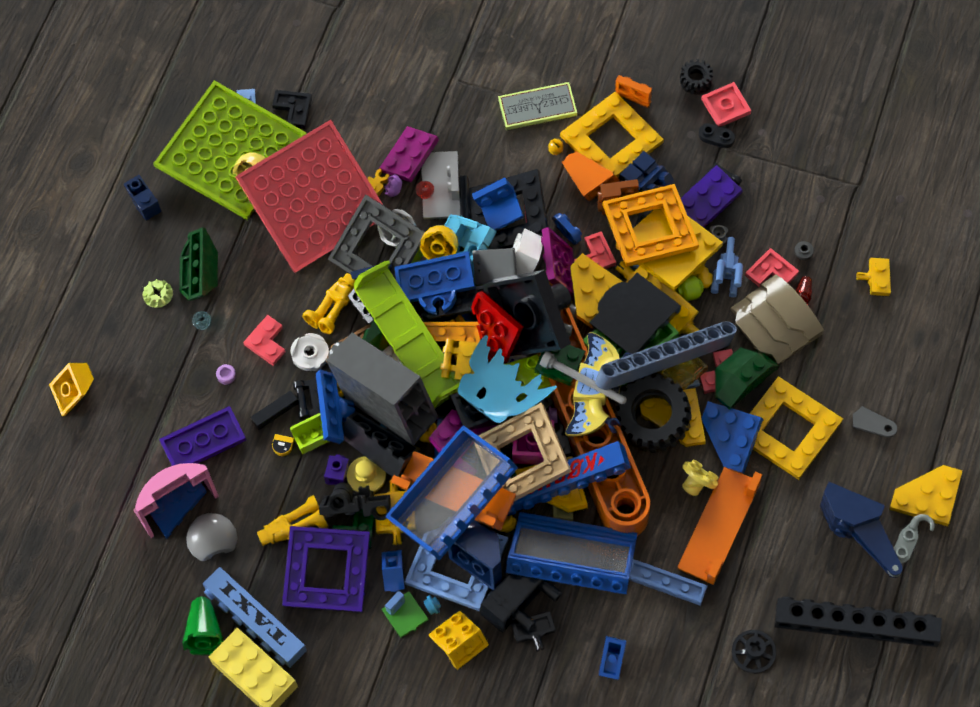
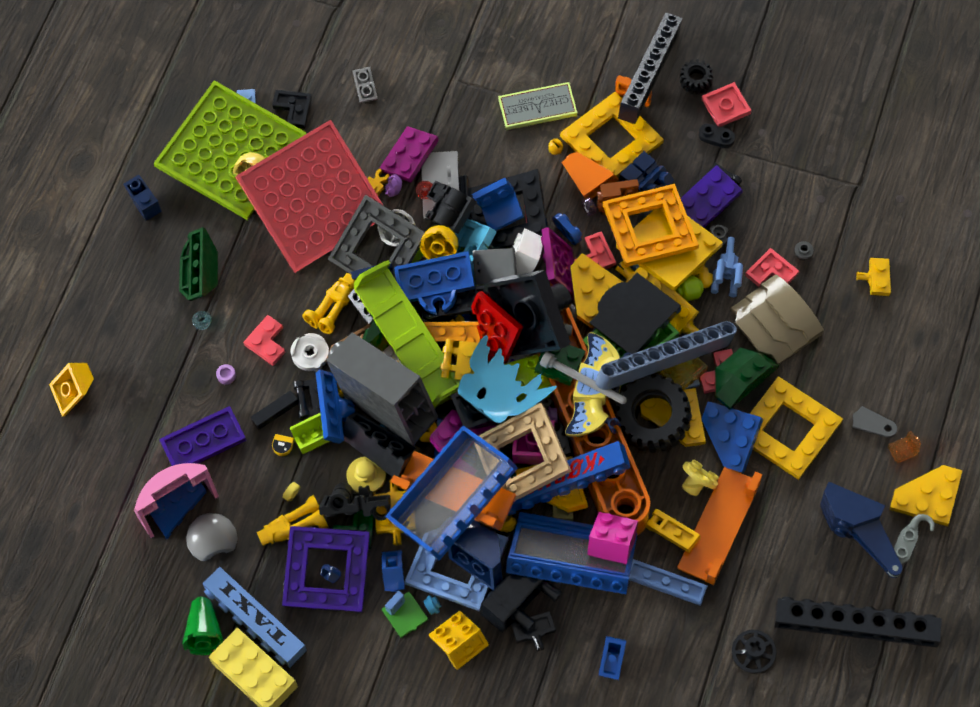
(155, 300): yellowish green gear -> none
(291, 491): none -> light yellow tile
(330, 573): none -> dark blue piece
(336, 470): dark purple brick -> none
(365, 84): none -> light grey slope
(451, 206): none -> black plate
(588, 206): none -> tile
(612, 537): none -> dark pink brick
(650, 68): none -> black brick
(673, 530): none -> yellow plate
(804, 289): clear red cone -> none
(905, 447): none -> clear orange bracket

